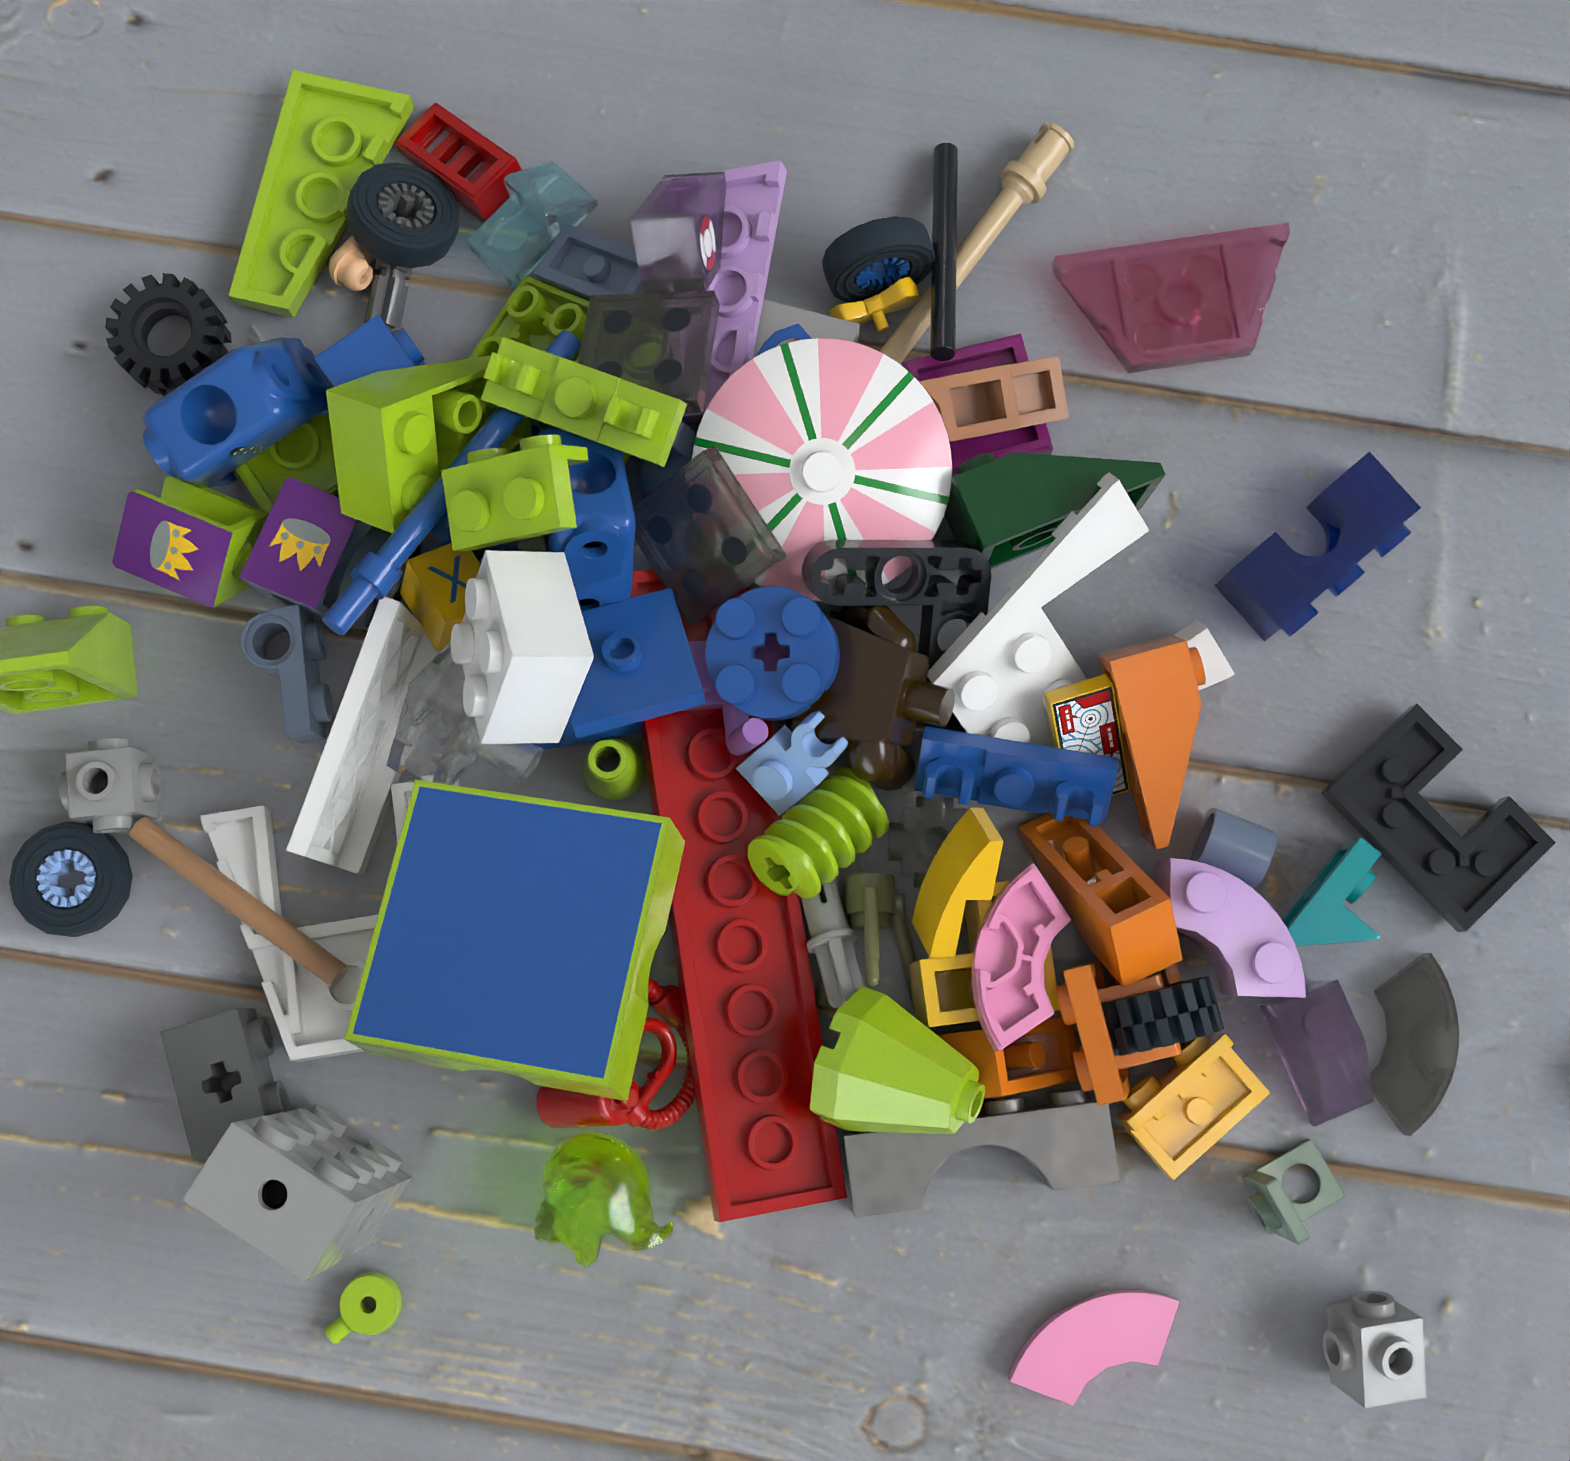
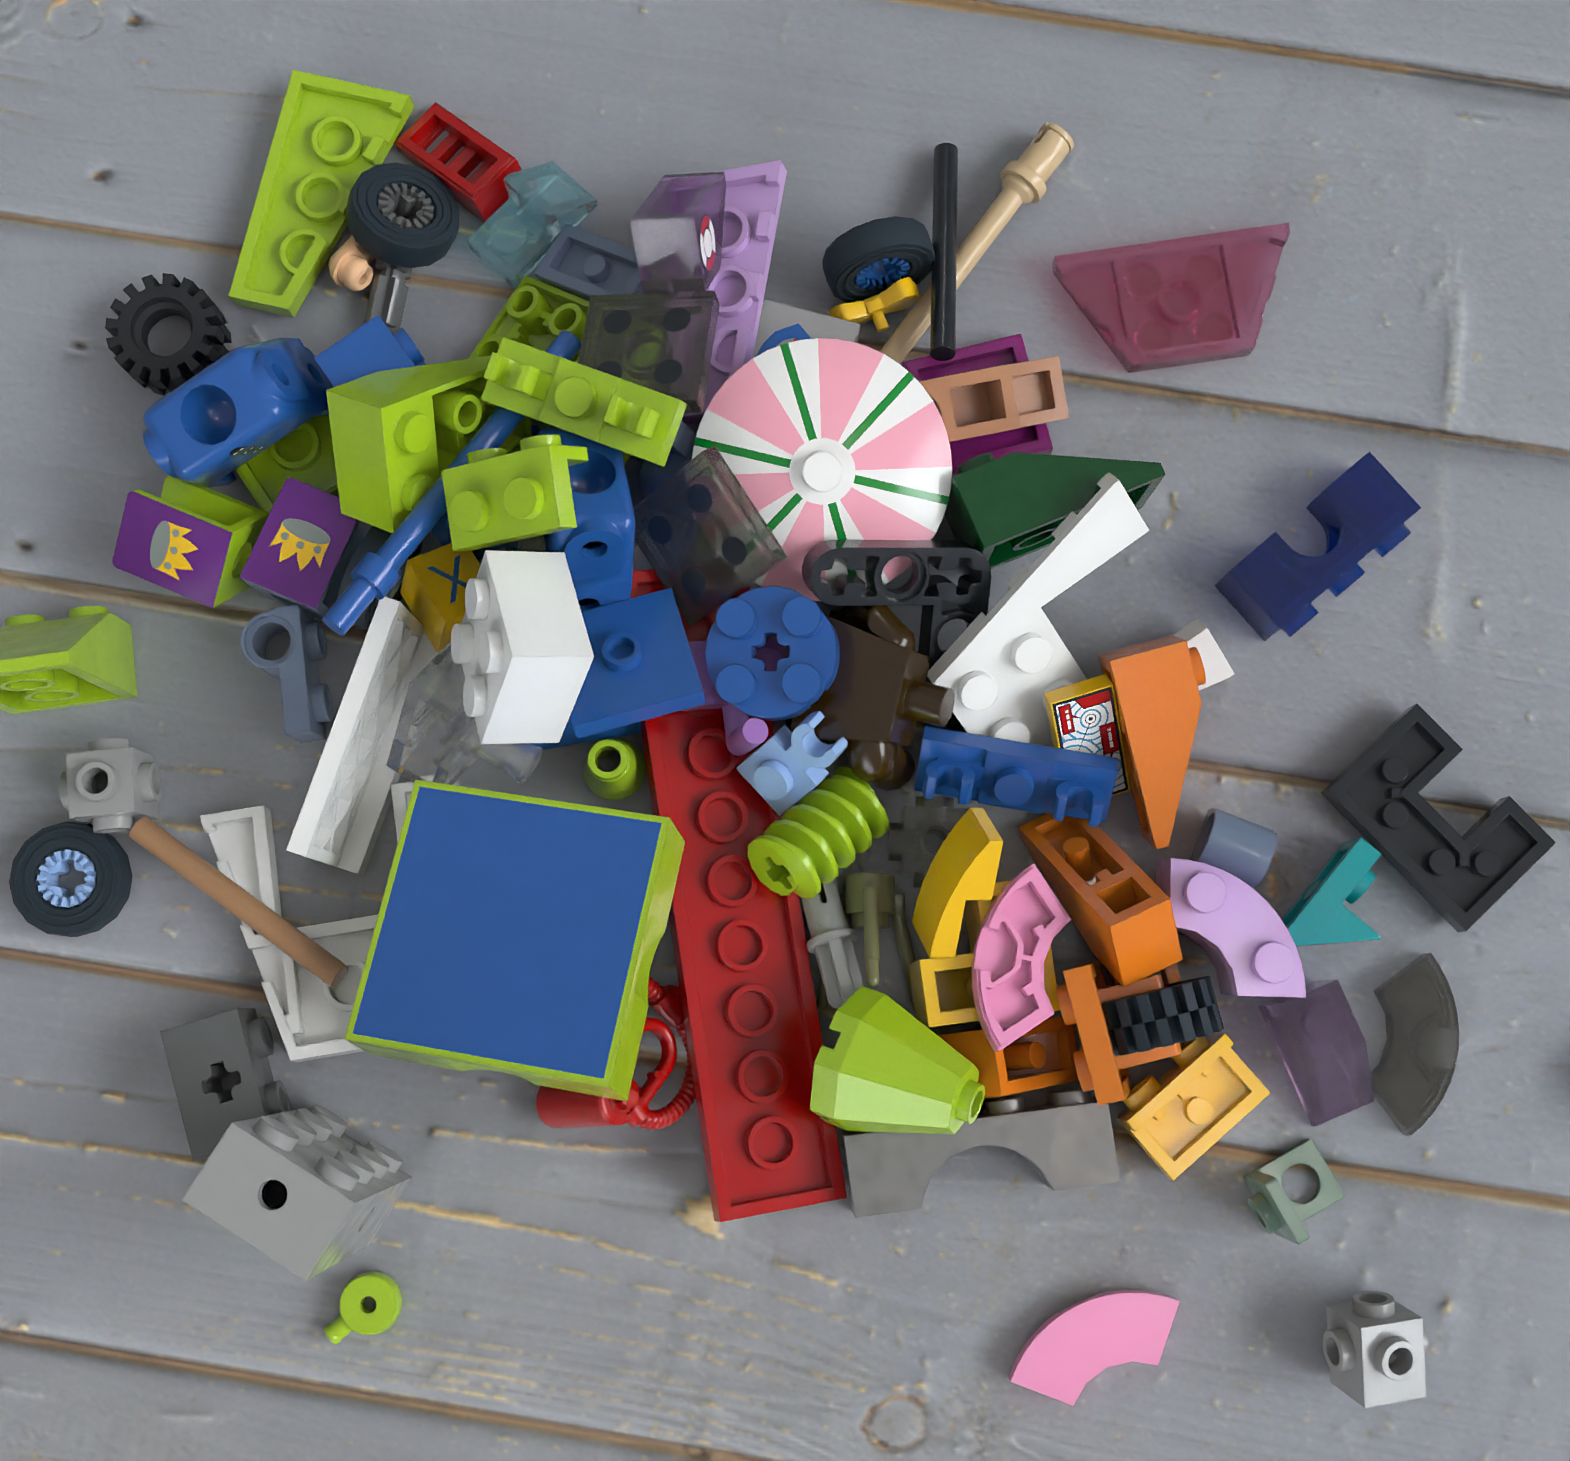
(596, 1189): clear neon green hair -> none

